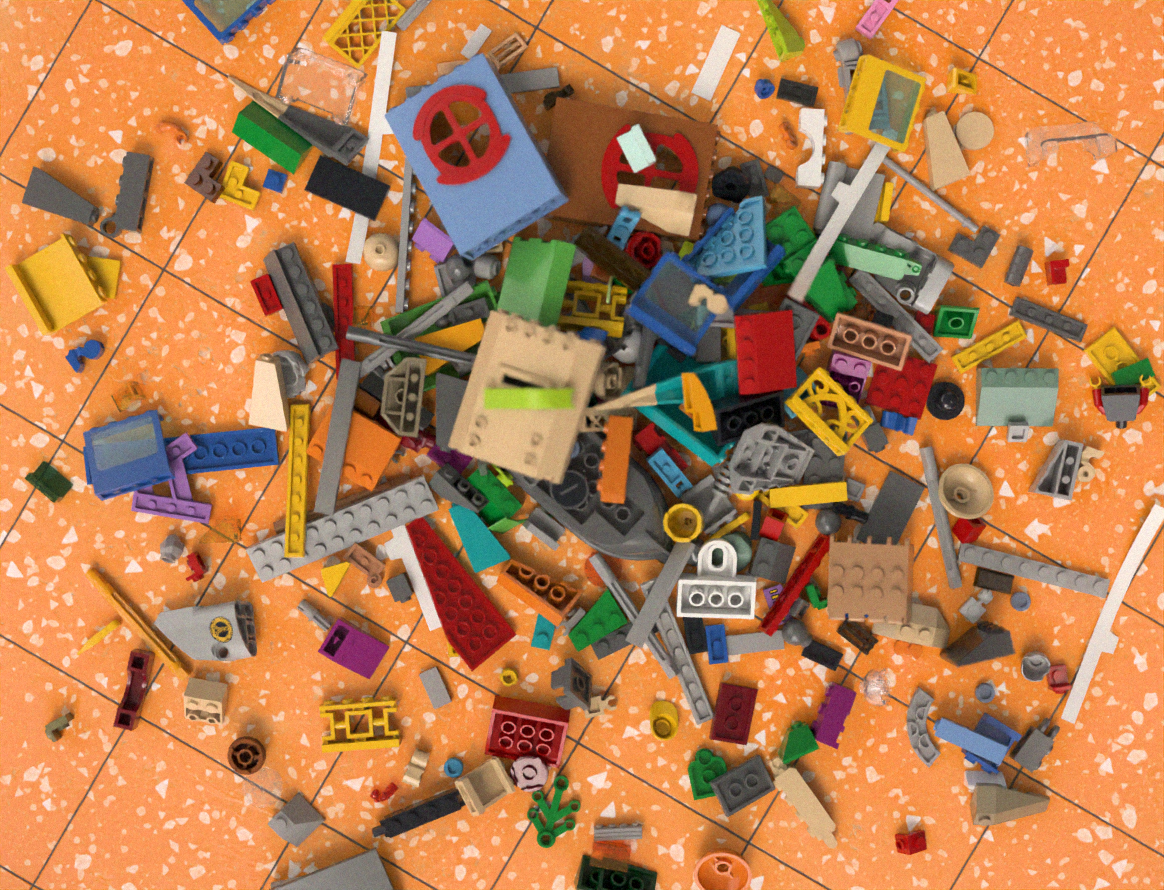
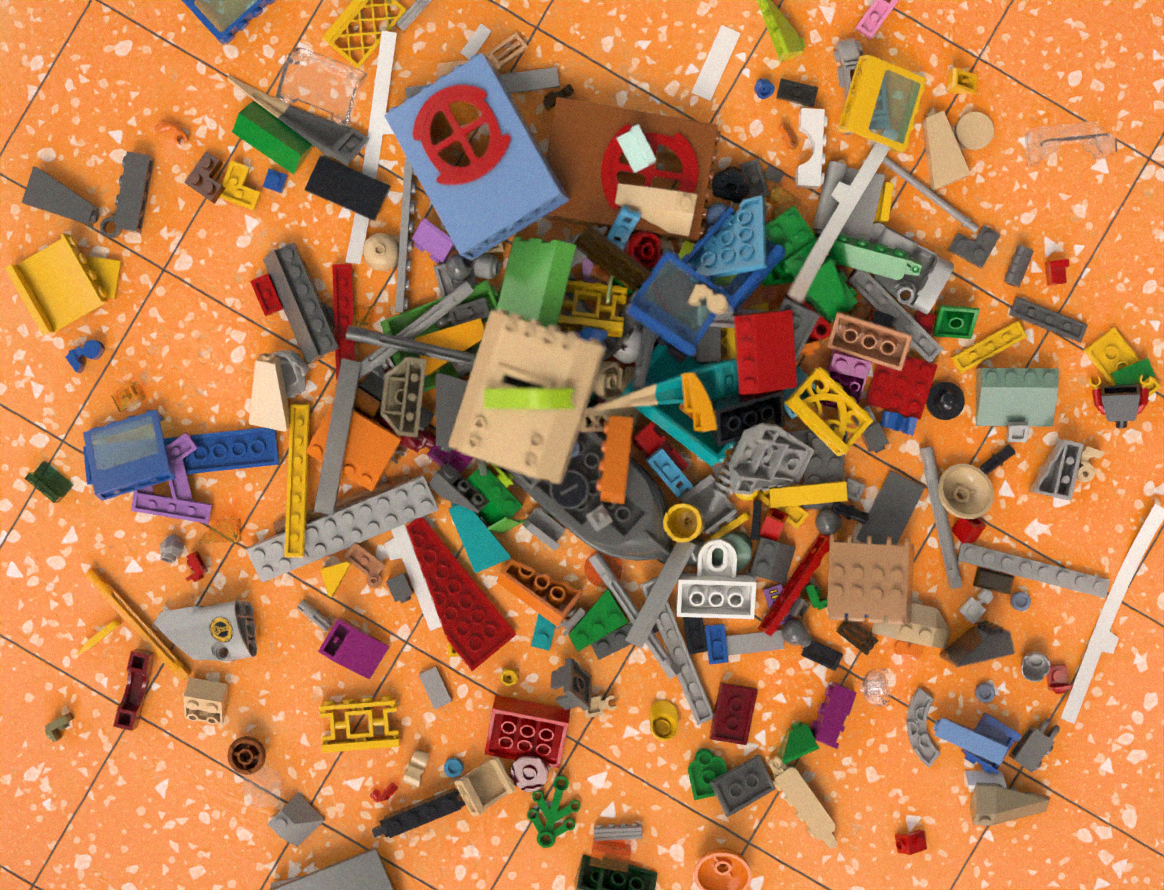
(599, 518): none -> light grey tile
(997, 459): none -> black axle

